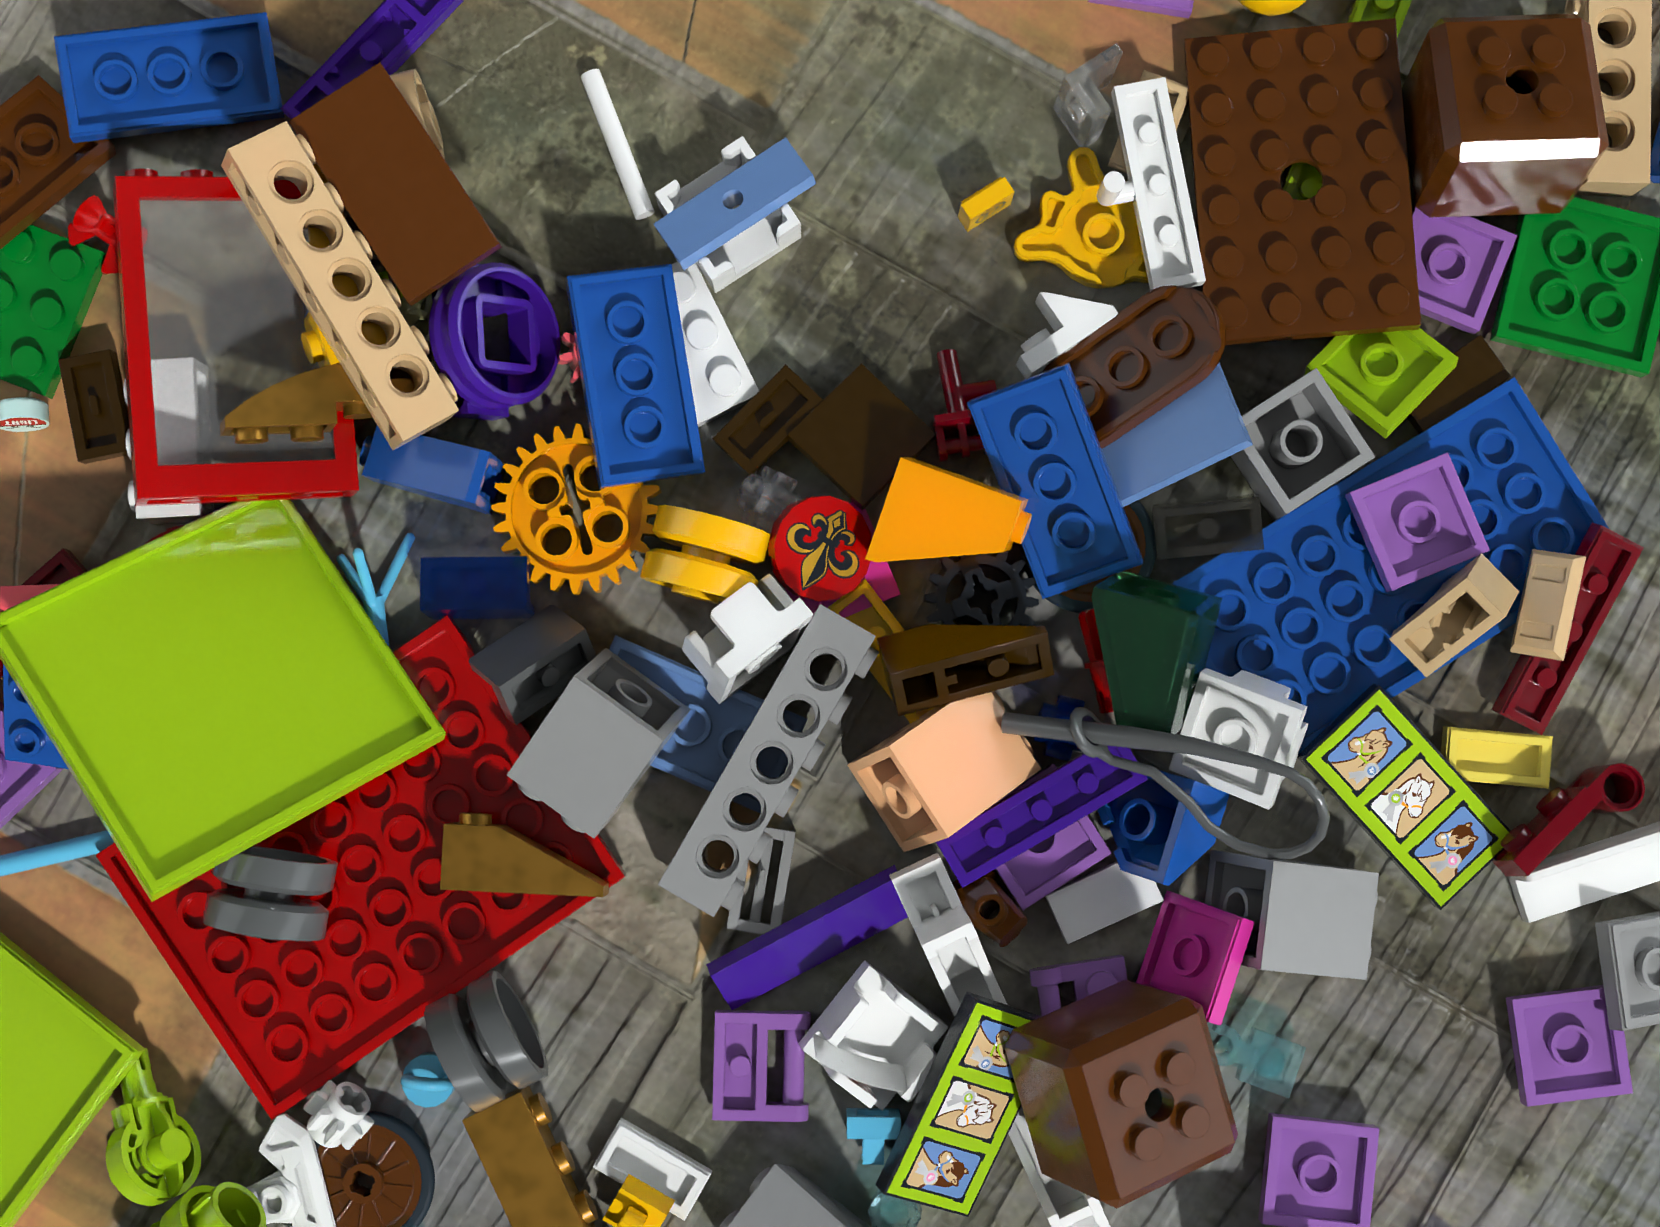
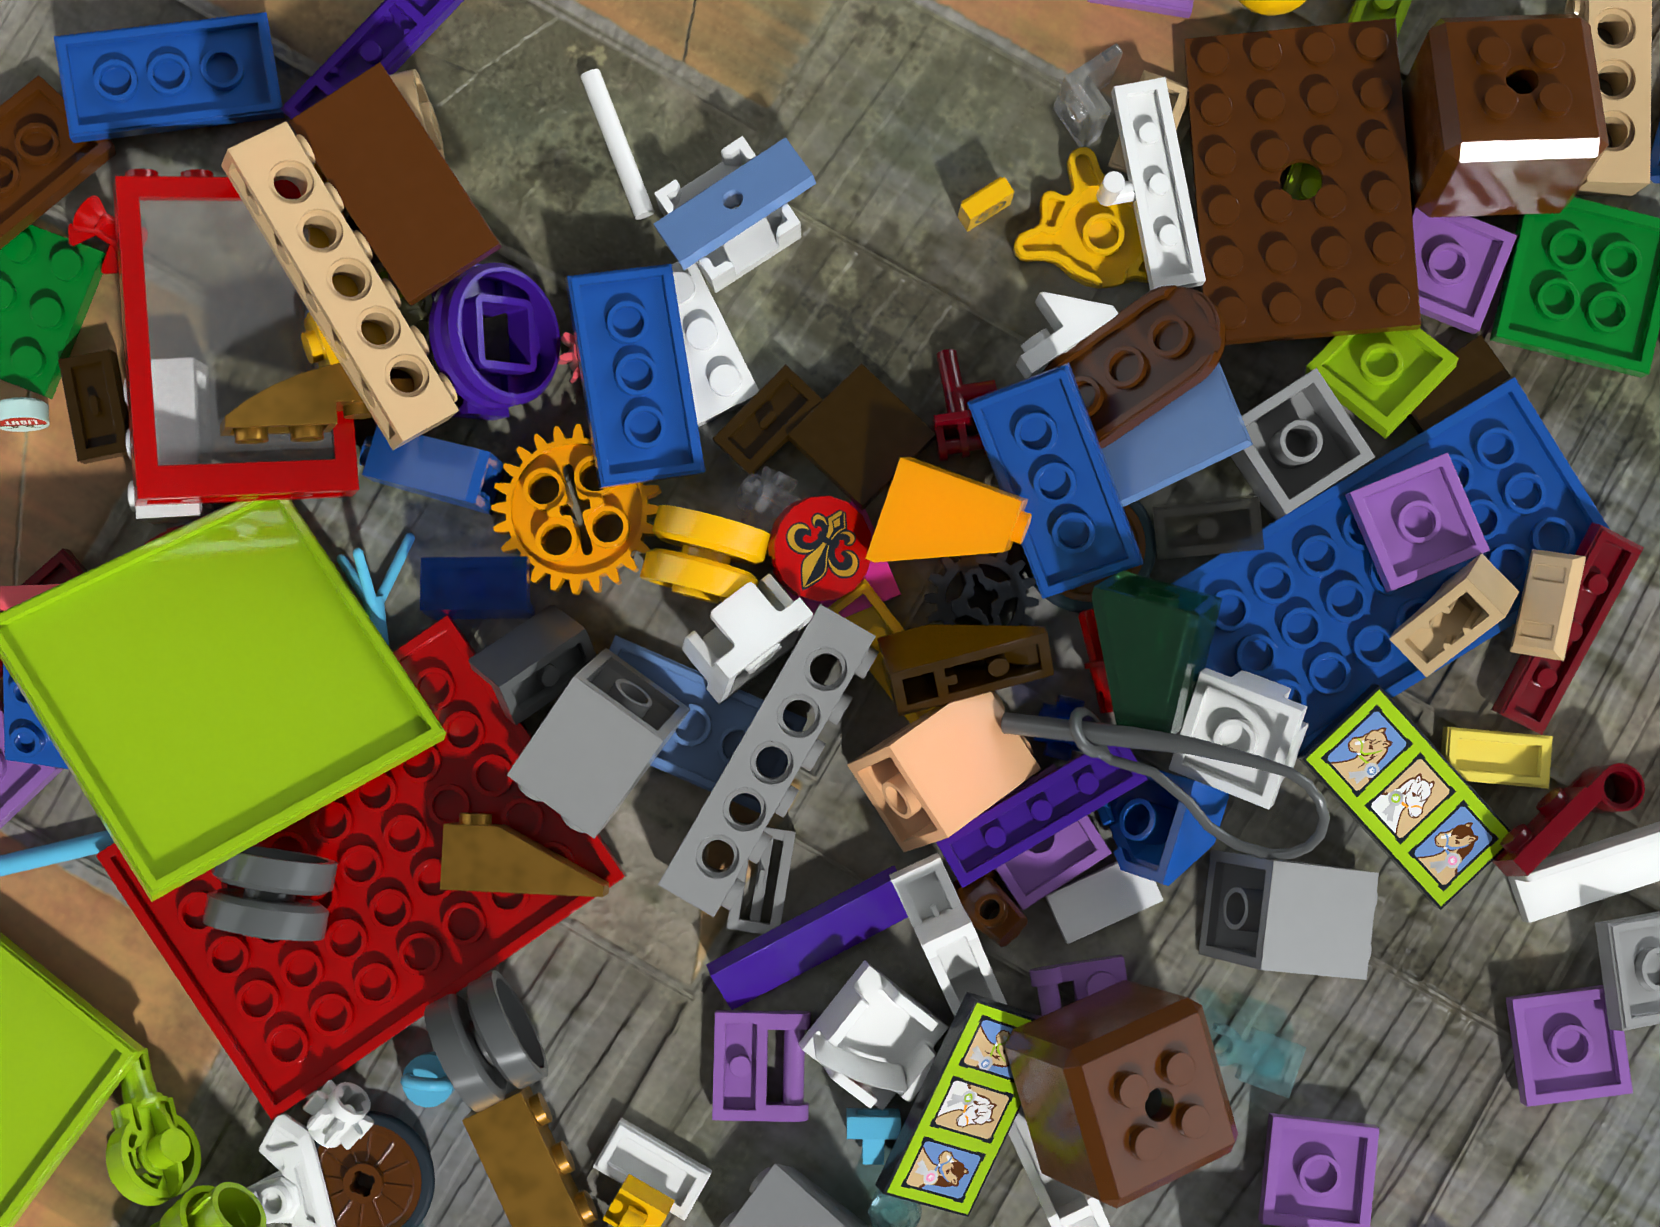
(1196, 953): dark pink tile -> none

